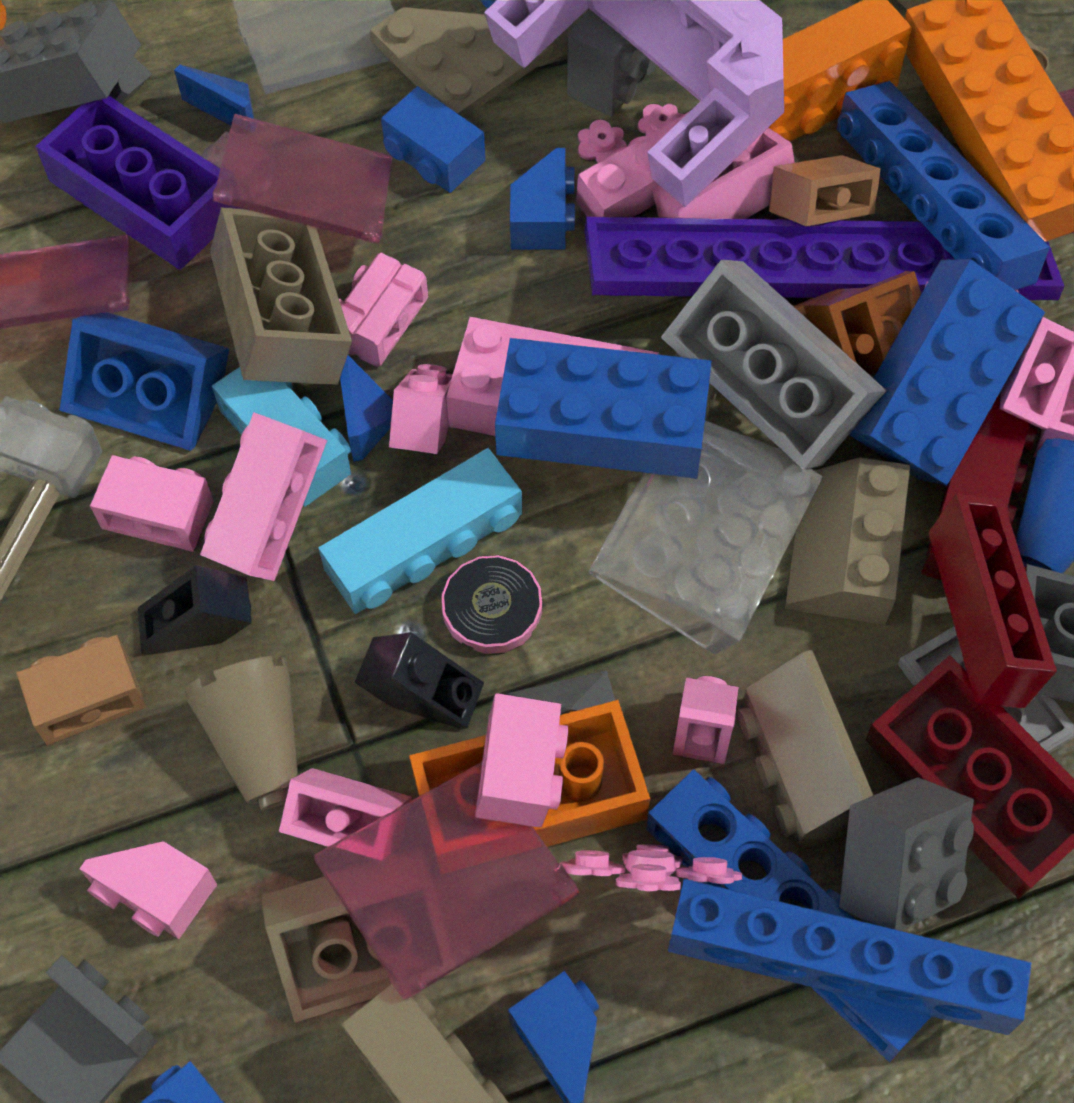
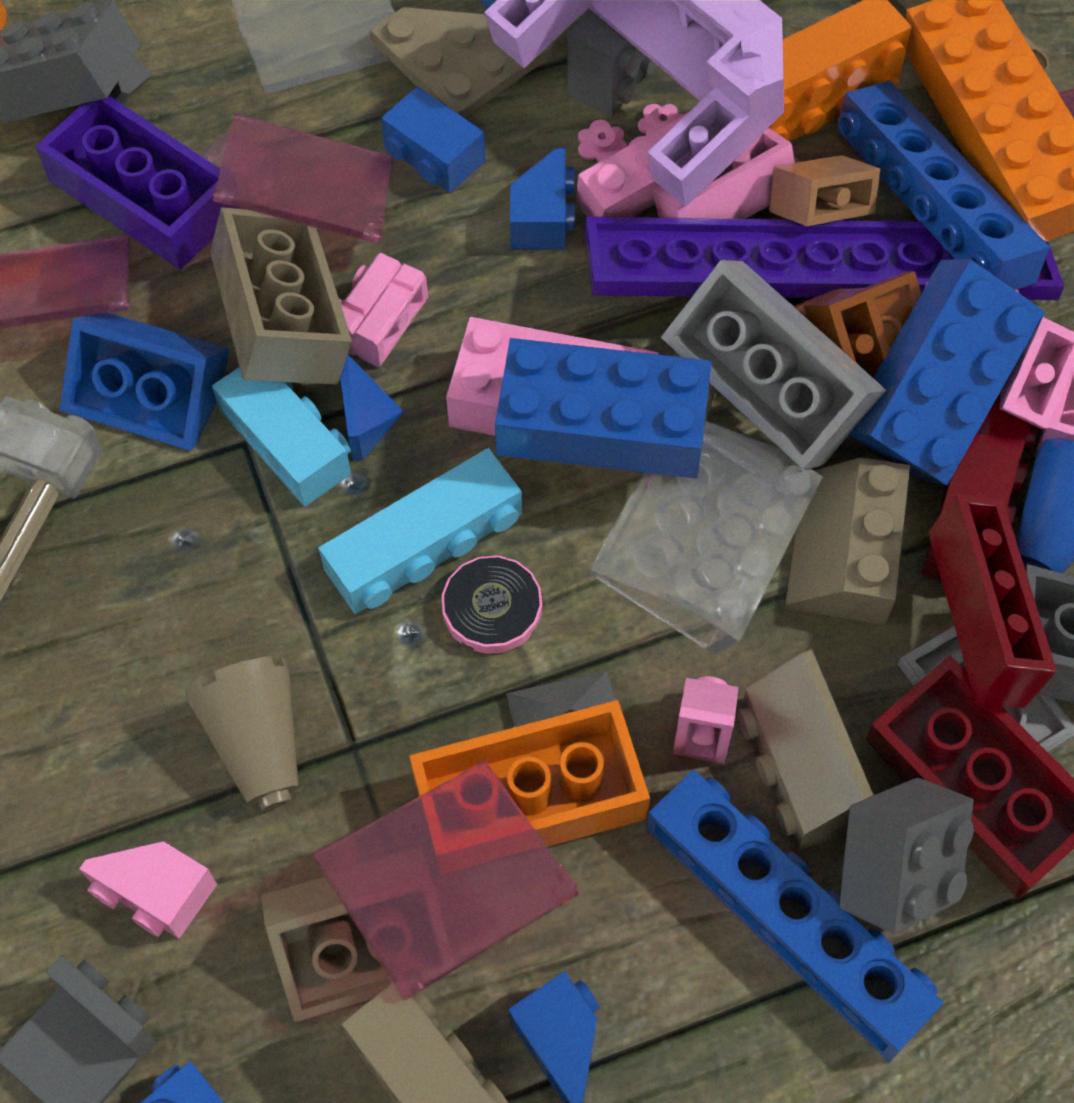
(80, 689): medium nougat brick -> none
(152, 502): bright pink brick -> none
(194, 611): black slope -> none
(214, 93): blue slope -> none
(263, 497): bright pink brick -> none
(331, 807): bright pink brick -> none
(419, 680): black slope -> none
(421, 410): bright pink slope -> none
(520, 761): bright pink brick -> none
(651, 868): bright pink plant -> none
(851, 957): blue brick -> none

